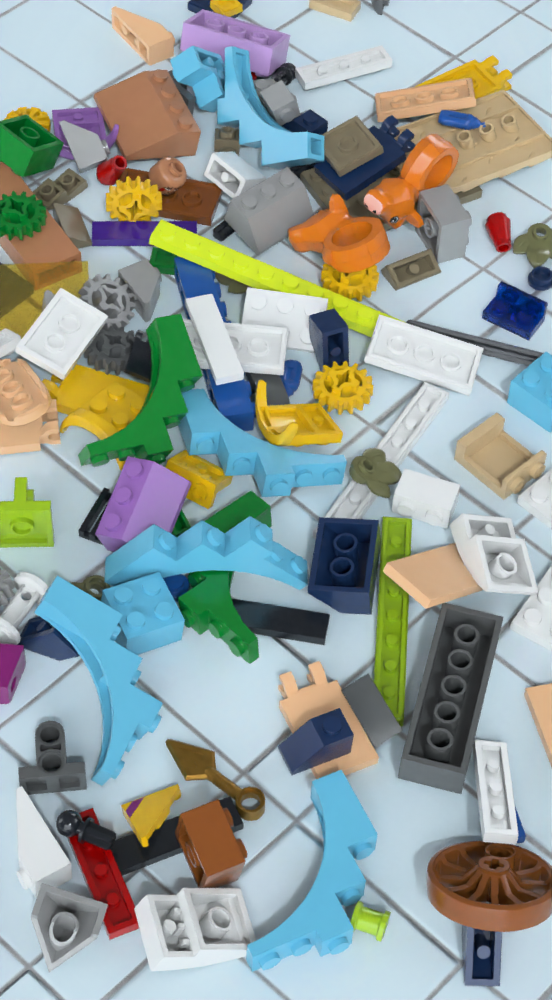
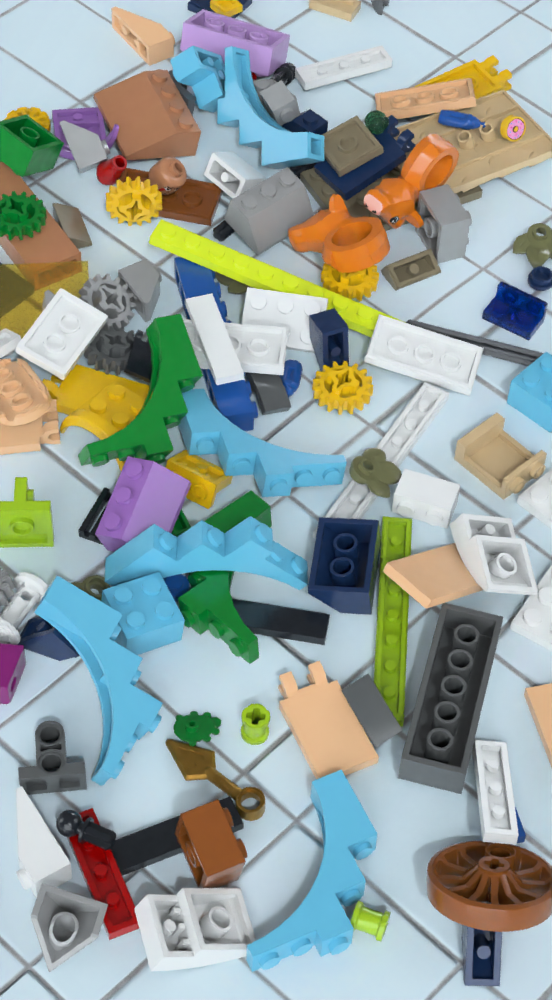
(62, 190): dark tan slope -> none
(130, 233): dark purple tile -> none
(150, 812): yellow tile -> none
(163, 260): green tile -> none
(196, 727): none -> green piece
(227, 140): dark tan slope -> none
(255, 724): none -> lime bush
(294, 423): yellow piece -> none
(317, 742): dark blue slope -> none
(379, 118): none -> clear green plate
(499, 230): red cone -> none
(513, 128): none -> tile

